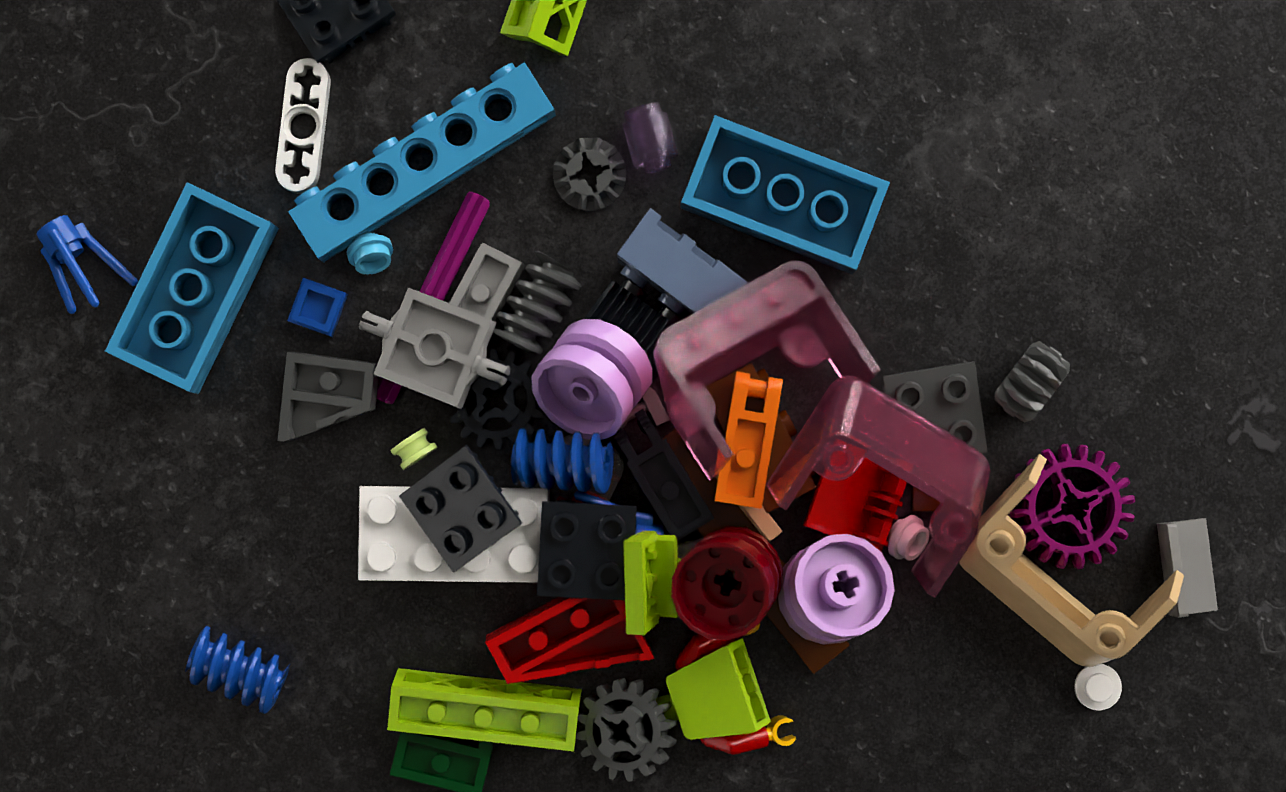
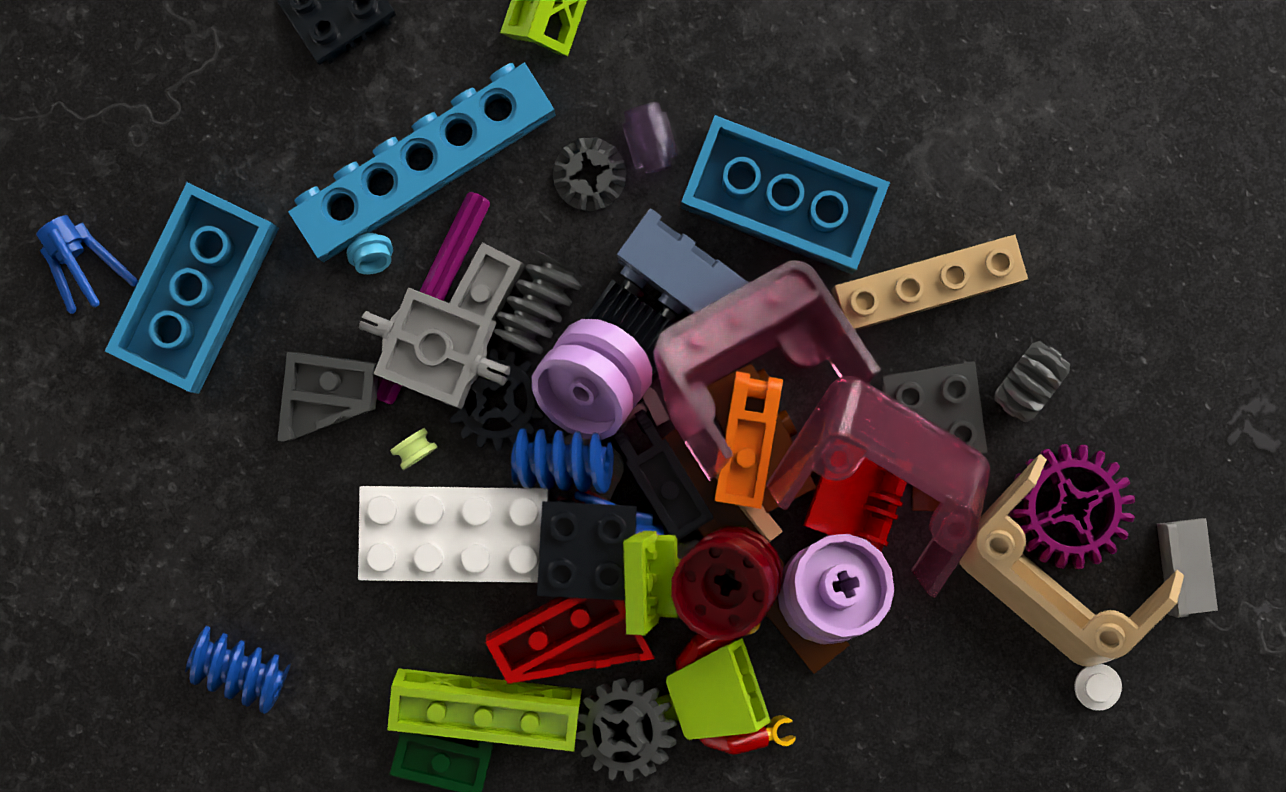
(317, 93): white beam -> none
(317, 307): blue tile -> none
(460, 508): black hinge -> none
(907, 538): plate -> none
(931, 283): none -> tan brick

